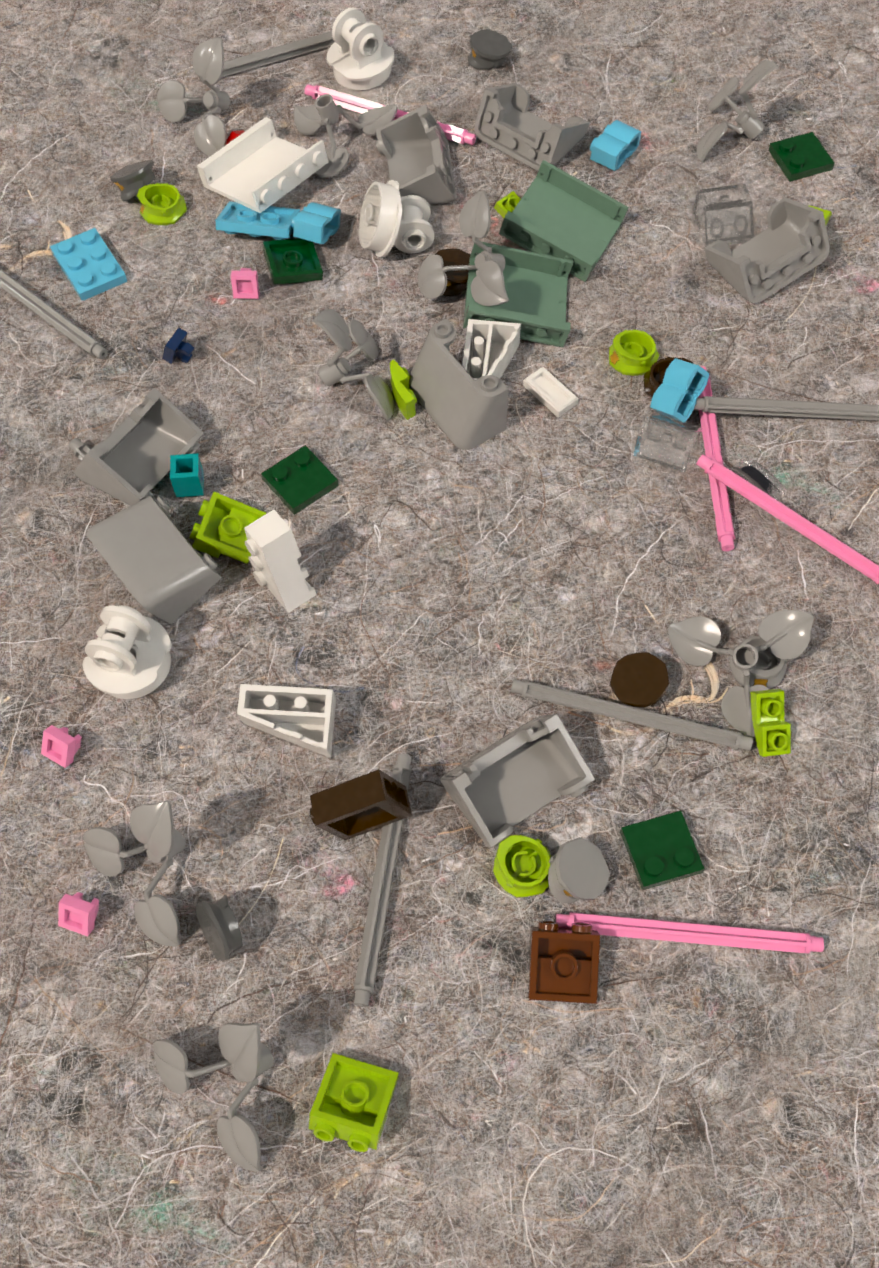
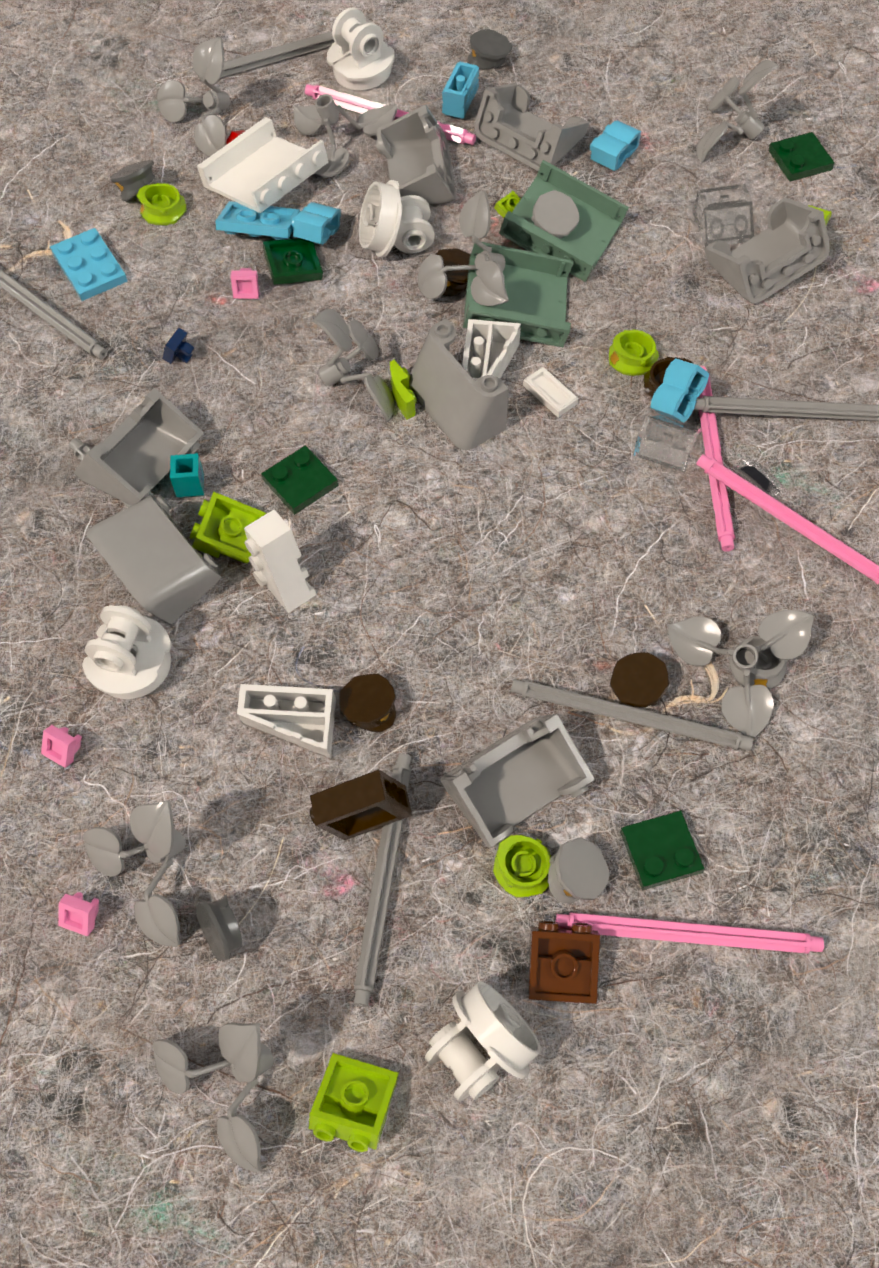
(368, 702): none -> dark brown hat
(460, 90): none -> medium azure brick
(497, 1029): none -> white piece
(555, 214): none -> light grey hat
(769, 726): lime slope -> none

